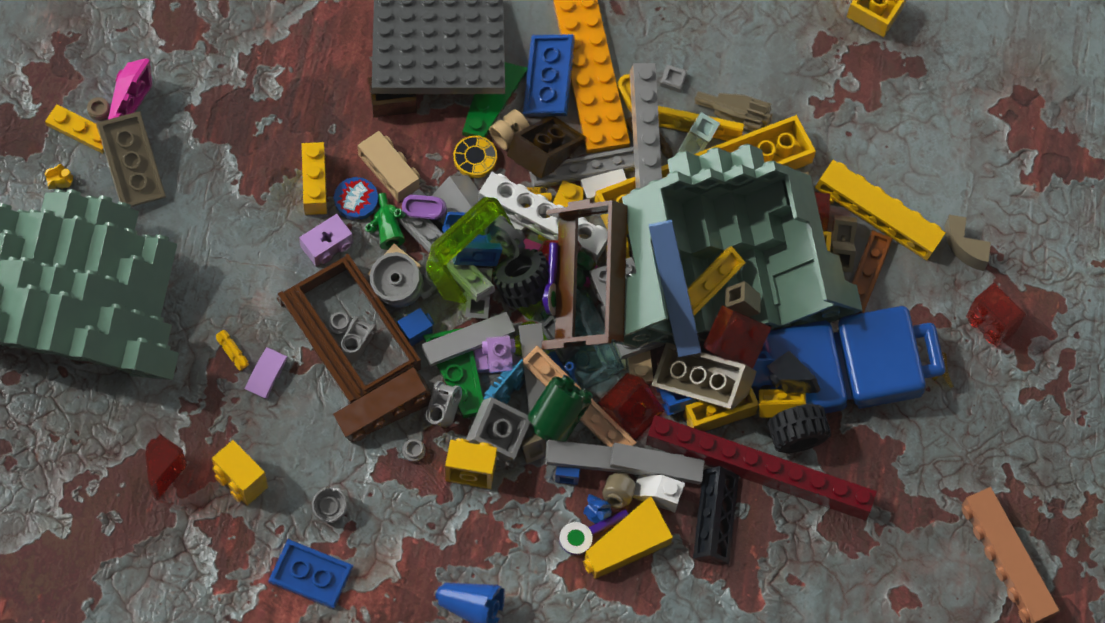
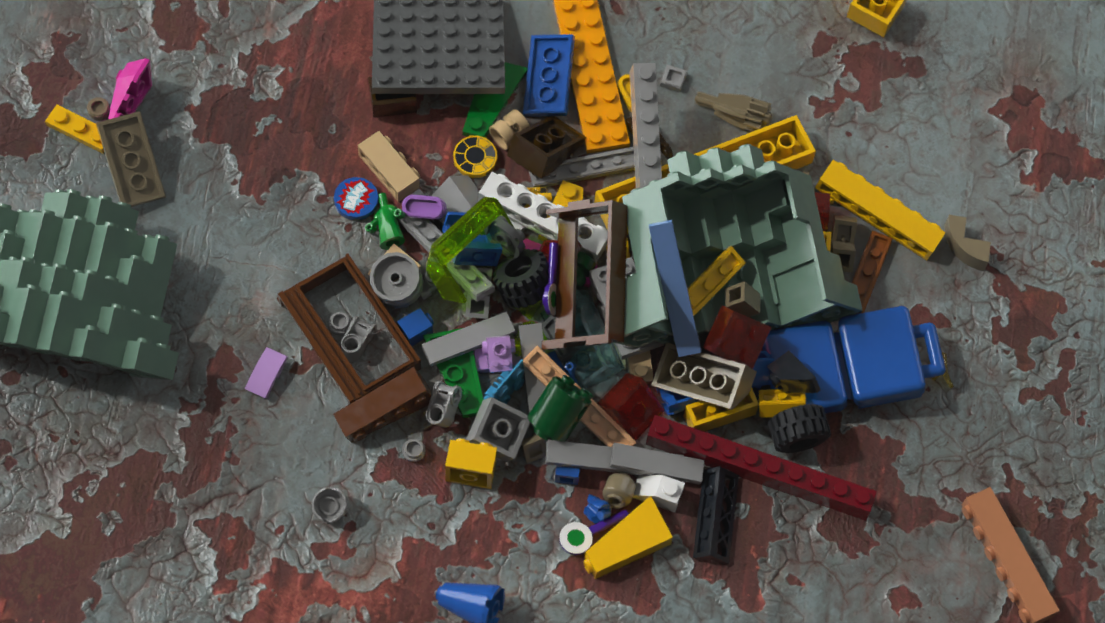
(58, 177): yellow arm -> none
(164, 464): clear red slope -> none
(232, 350): yellow axle -> none
(239, 473): yellow brick -> none
(310, 574): blue tile -> none
(314, 178): yellow brick -> none
(326, 240): lavender brick -> none
(598, 182): white tile -> none
(684, 120): yellow tile -> none
(699, 134): light aqua slope -> none
(995, 315): clear red brick -> none

